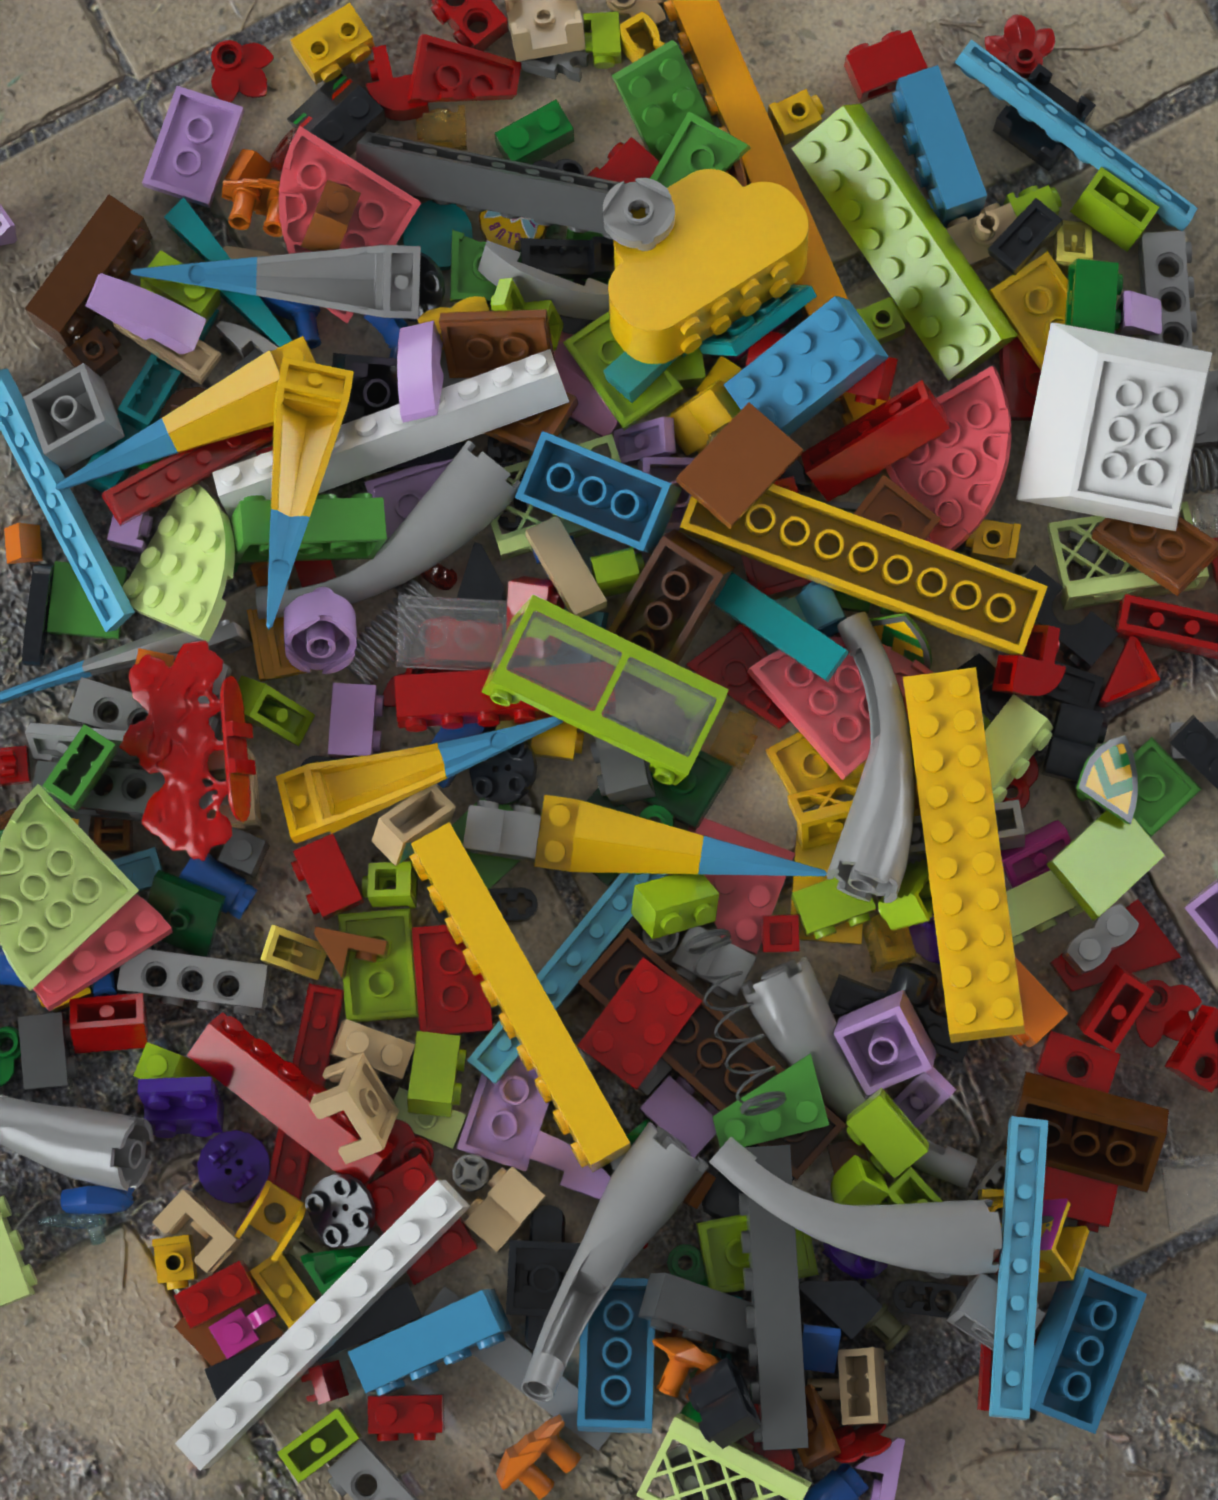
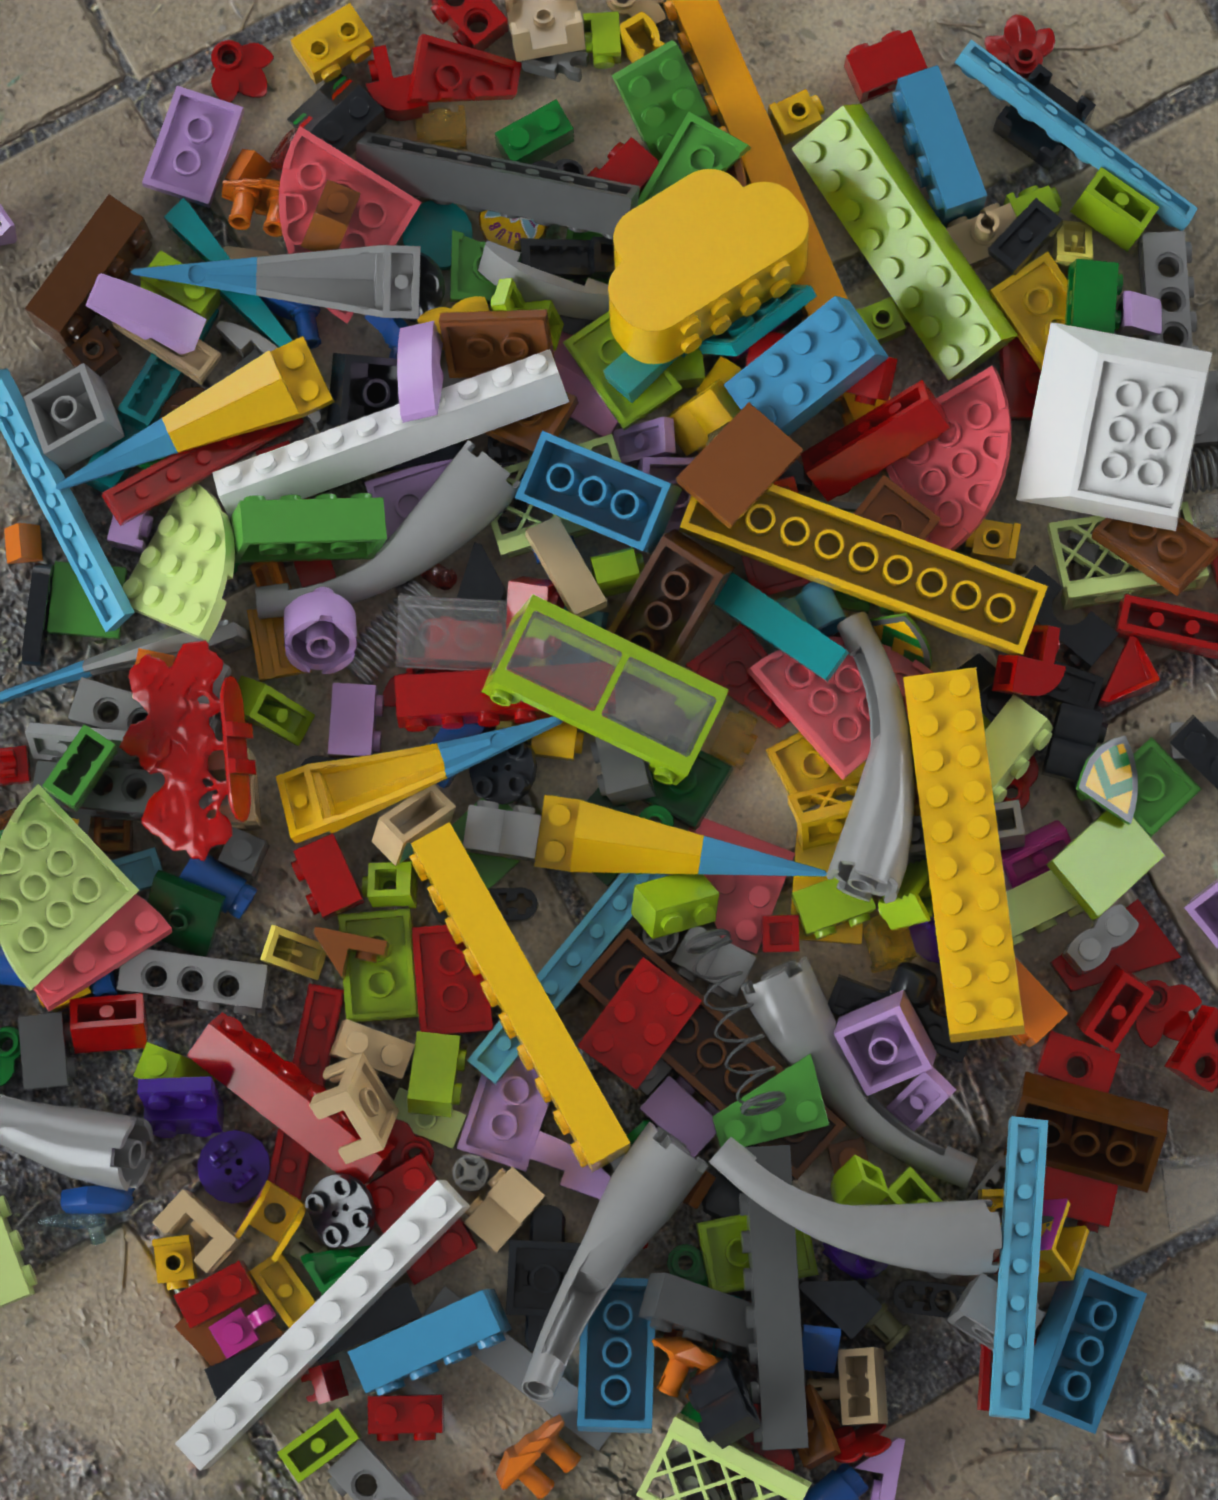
(306, 425): yellow plate -> none
(641, 232): light grey plate -> none
(886, 1133): lime brick -> none

